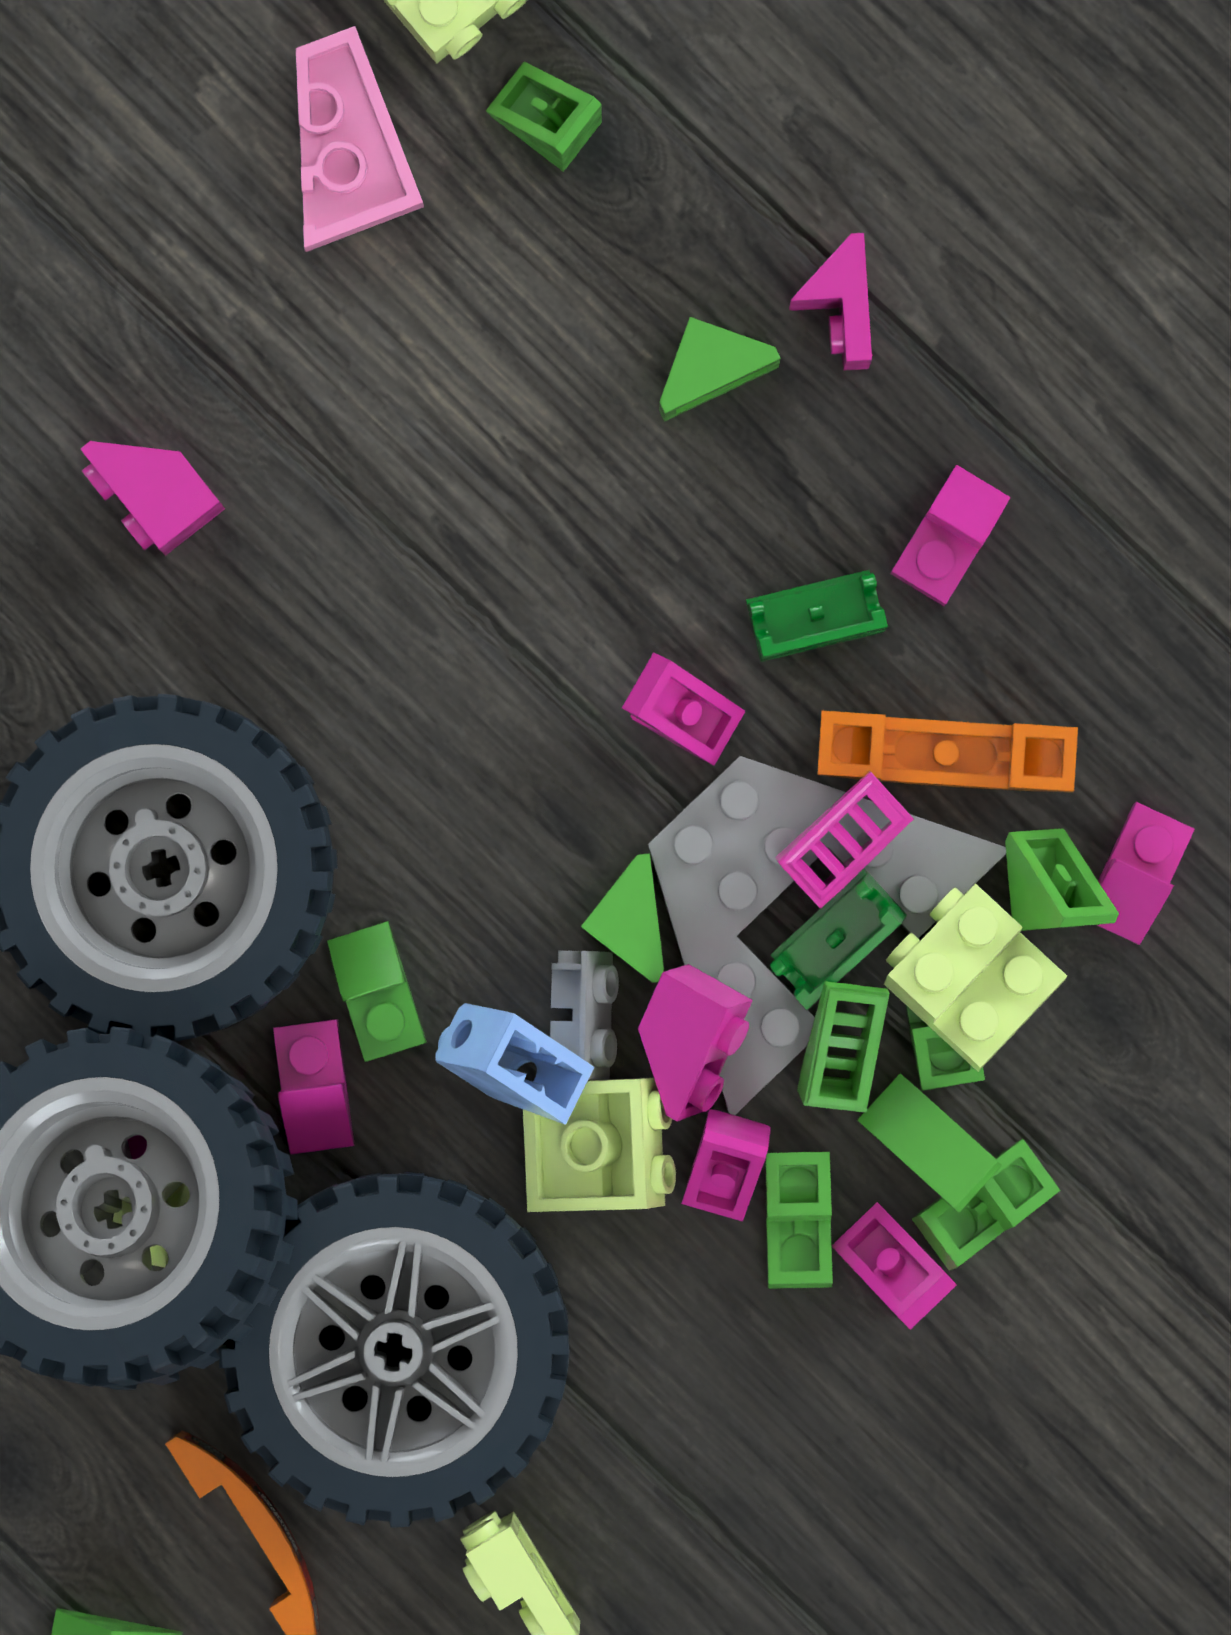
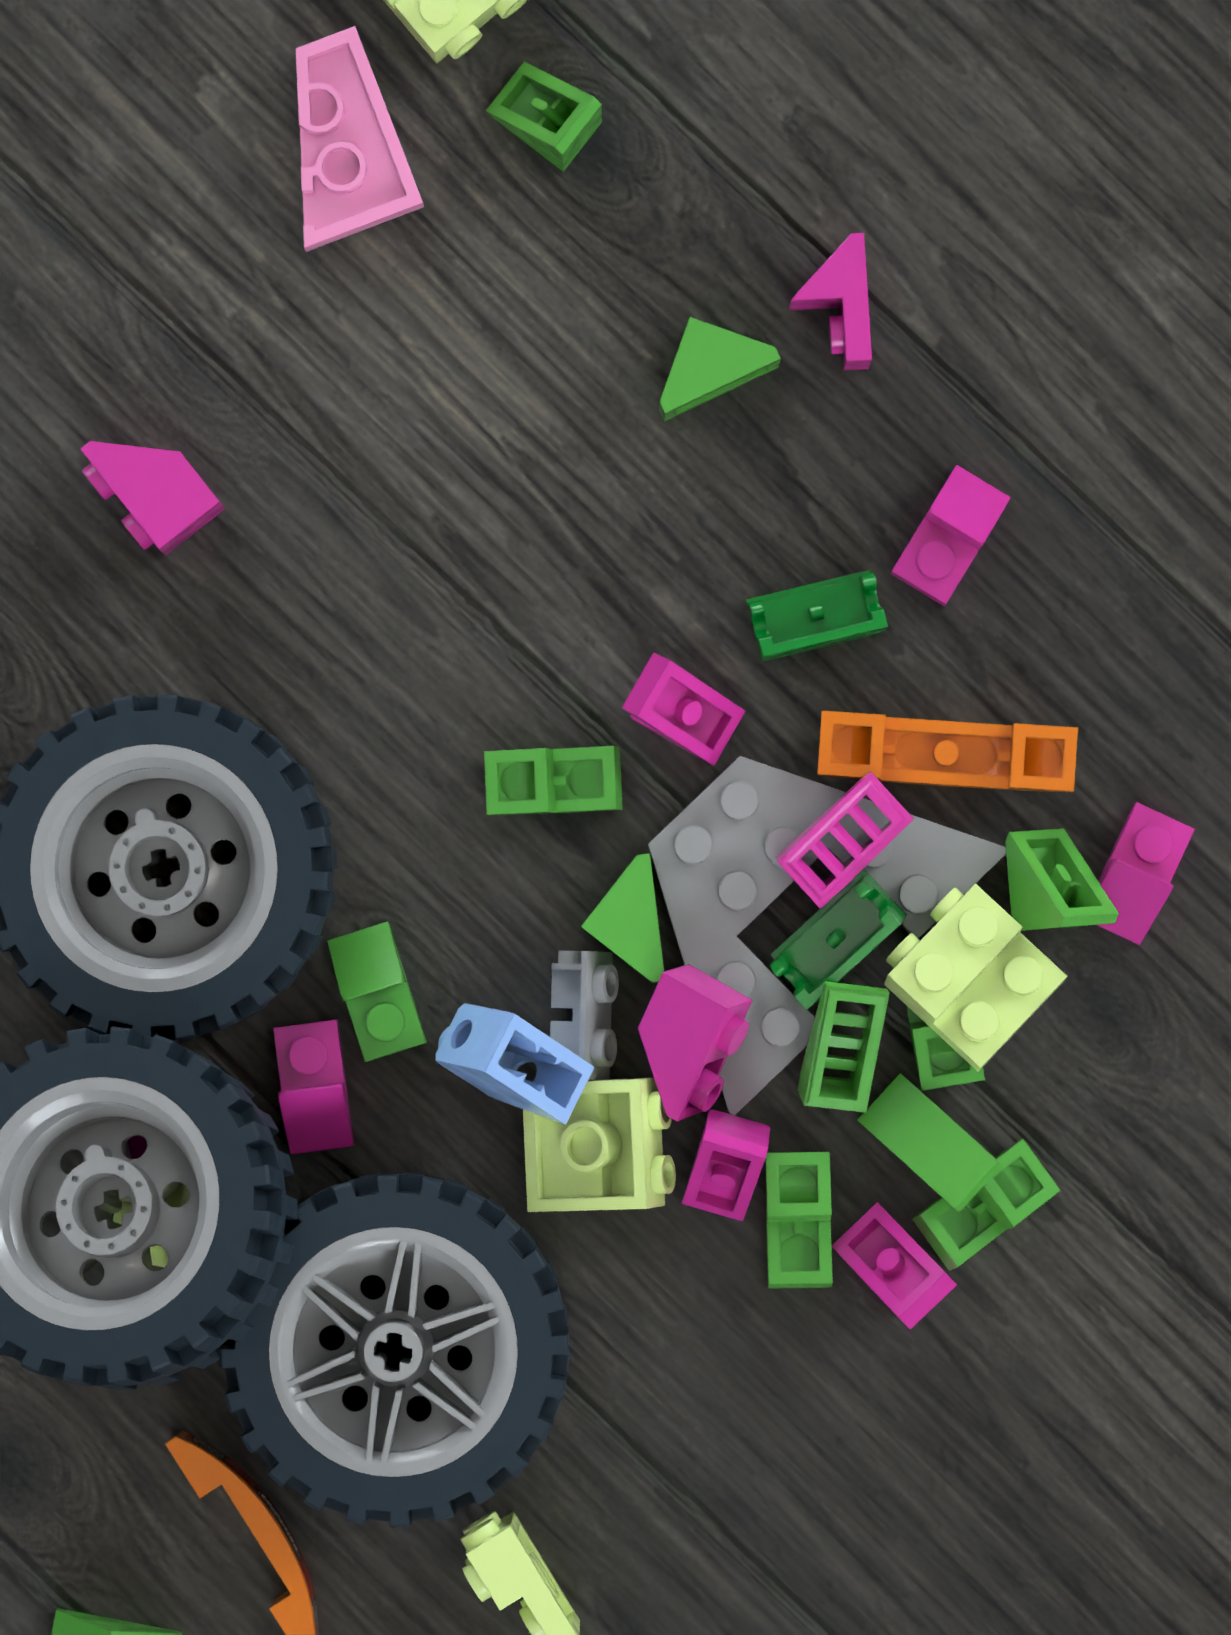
(553, 780): none -> bright green slope

